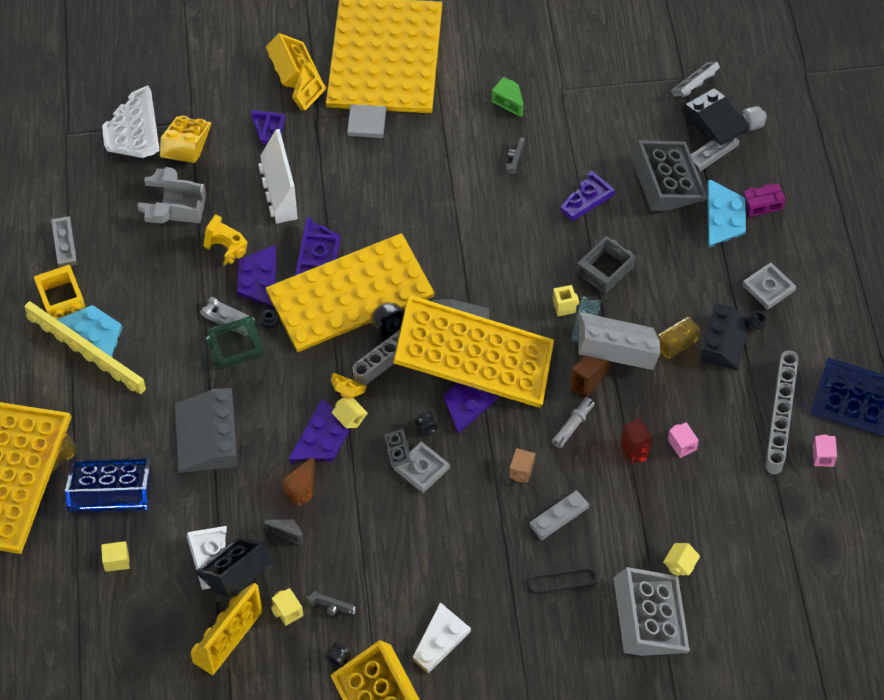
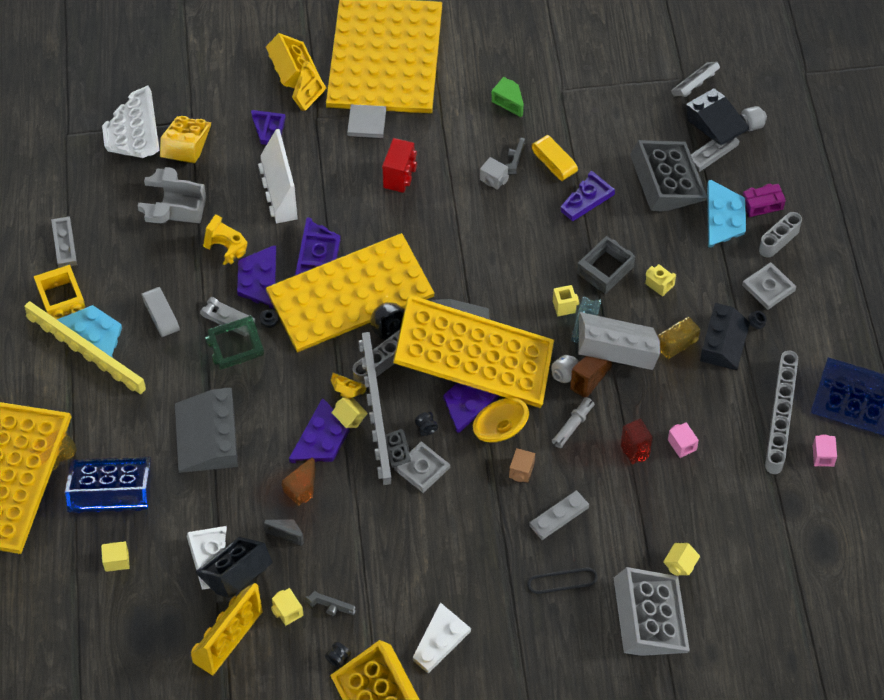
(160, 312): none -> light grey beam
(376, 414): none -> light grey plate
(399, 165): none -> red brick
(494, 173): none -> light grey brick
(501, 420): none -> yellow dish
(554, 157): none -> yellow beam
(562, 368): none -> light grey head
(660, 279): none -> light yellow brick
(780, 234): none -> light grey beam

